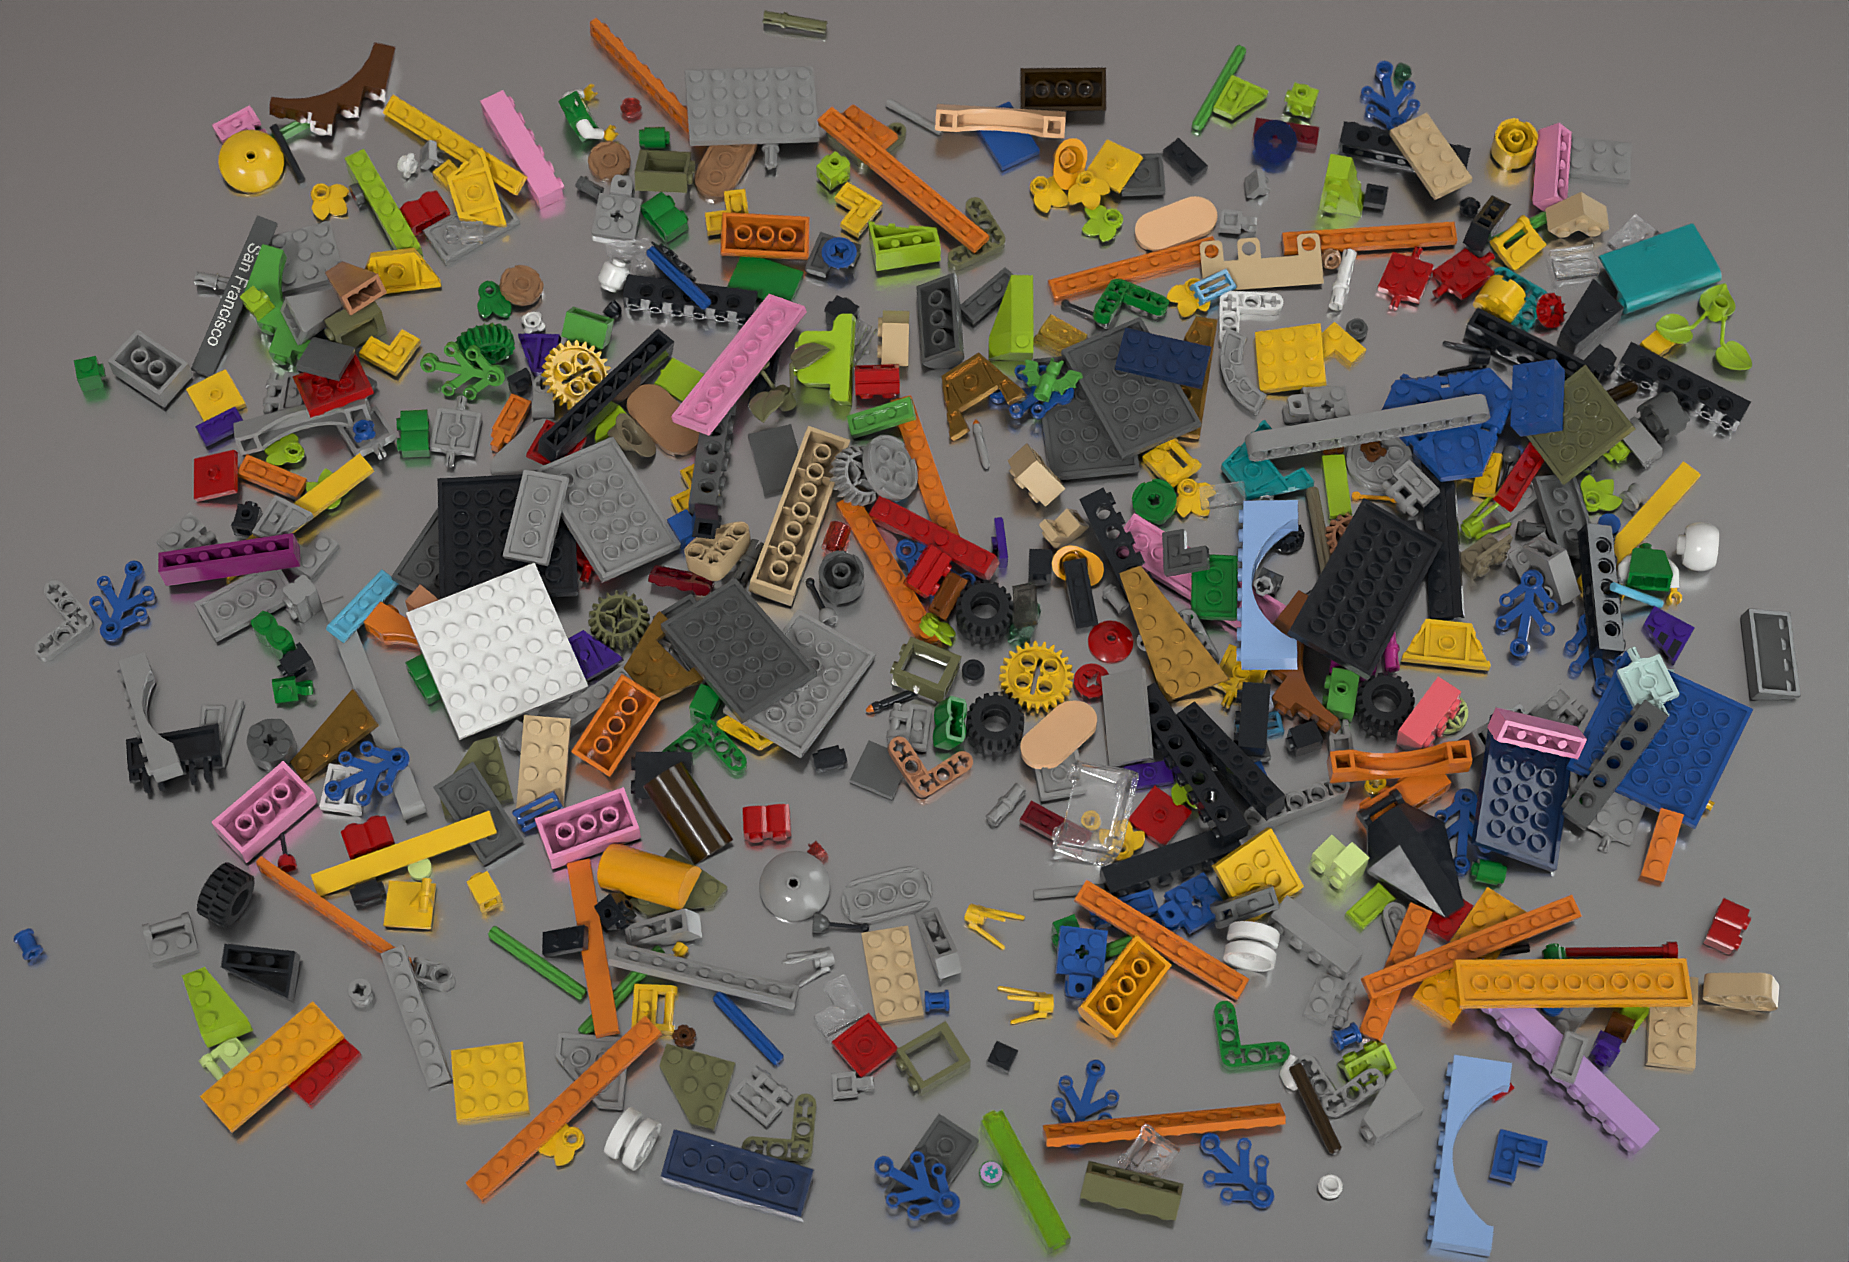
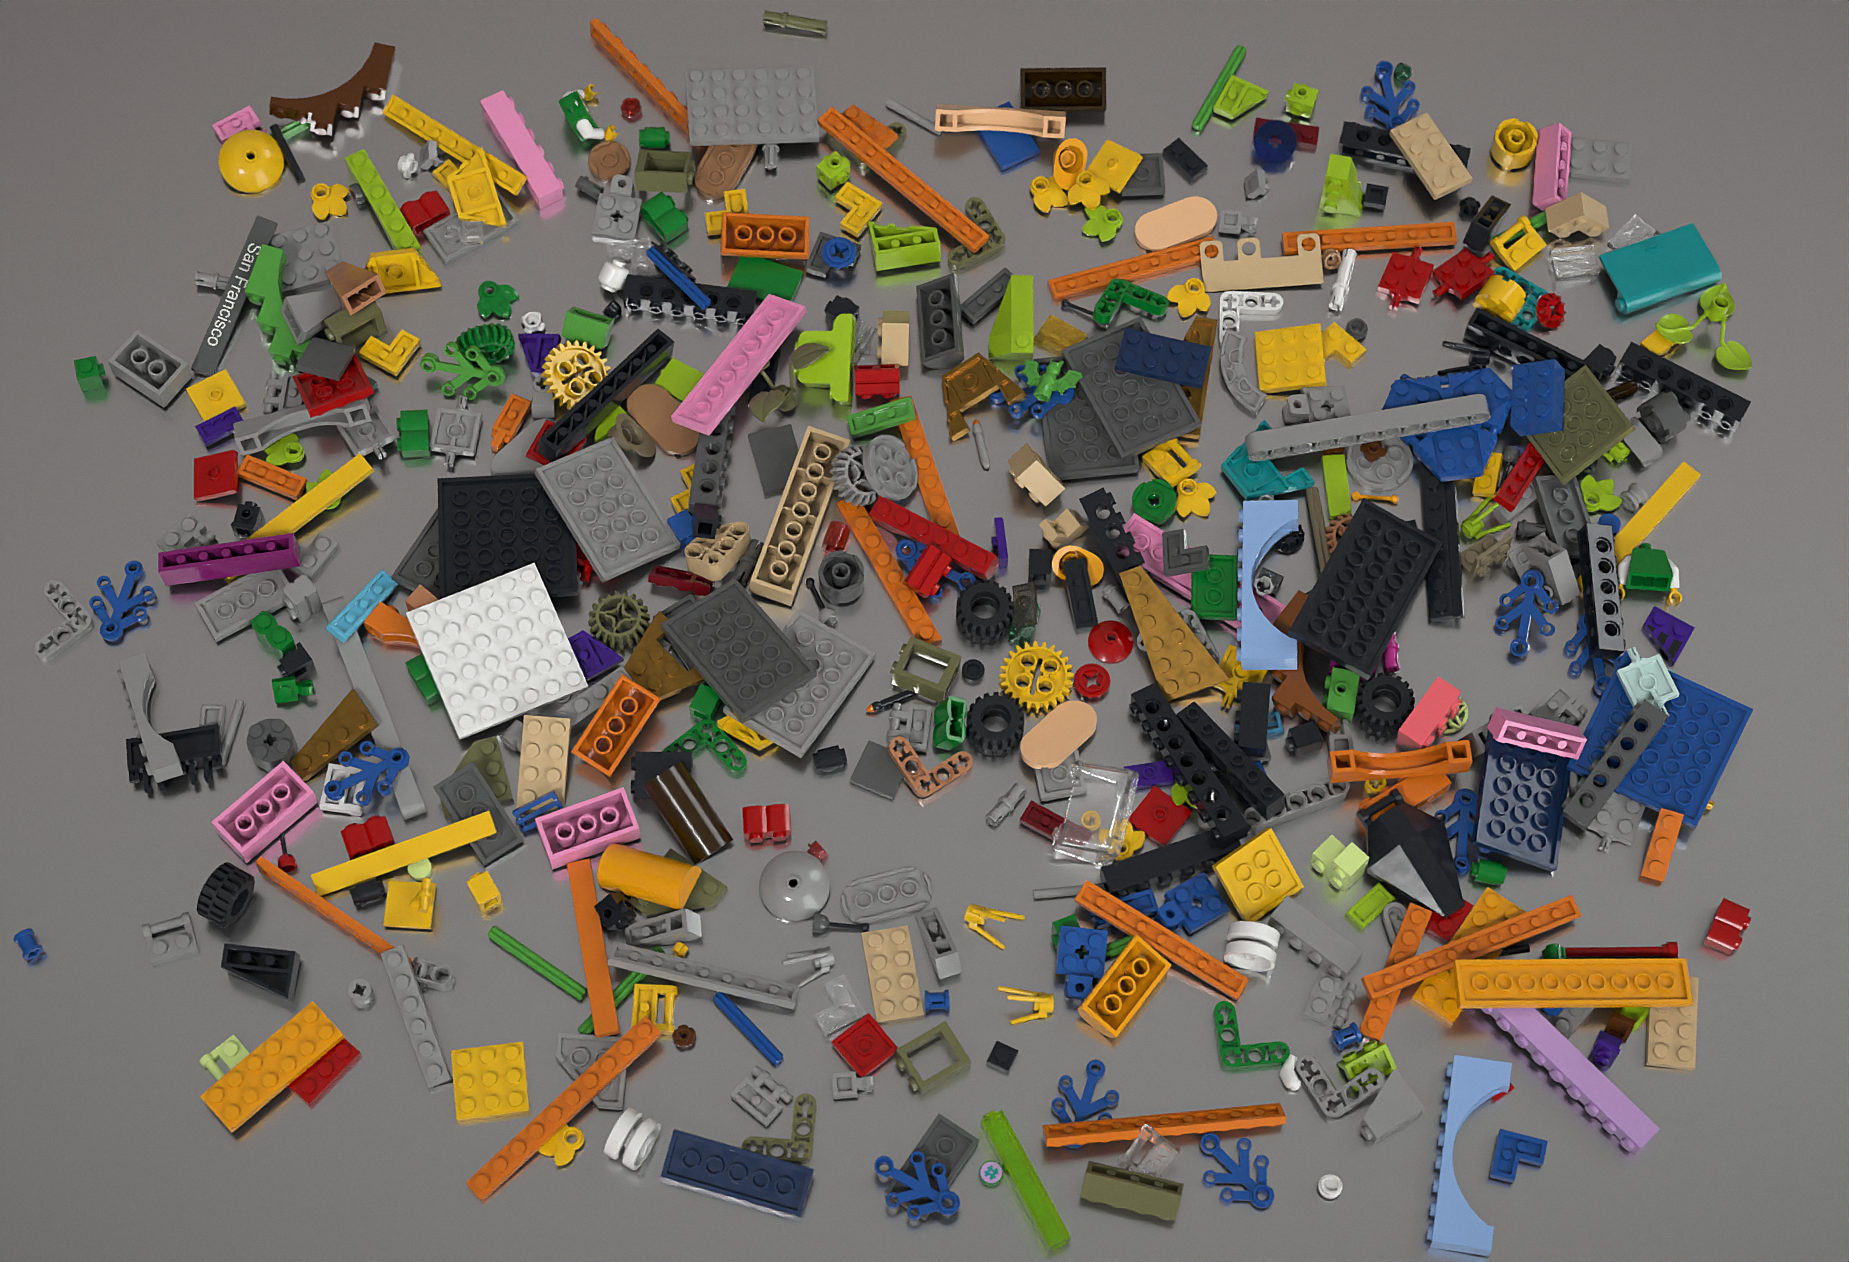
(214, 1010): lime wedge -> none
(257, 302): lime brick -> none
(281, 518): light grey wing -> none
(363, 430): blue plate -> none
(519, 381): black plate -> none
(521, 285): medium nougat tile -> none
(535, 517): light grey plate -> none
(565, 940): black plate -> none
(697, 1083): olive plate -> none
(933, 626): lime plate -> none
(947, 595): dark orange tile -> none
(1127, 717): light grey tile -> none
(1200, 293): dark azure tile -> none
(1222, 495): clear plate -> none
(1245, 906): dark grey plate -> none
(1315, 1108): dark brown axle -> none
(1416, 483): light grey plate -> none
(1446, 645): yellow wing -> none
(1569, 1056): light grey tile -> none
(1590, 318): black wedge -> none
(1637, 595): medium azure bar -> none
(1699, 546): white wheel -> none
(1742, 990): tan beam -> none
(1770, 655): dark grey slope -> none

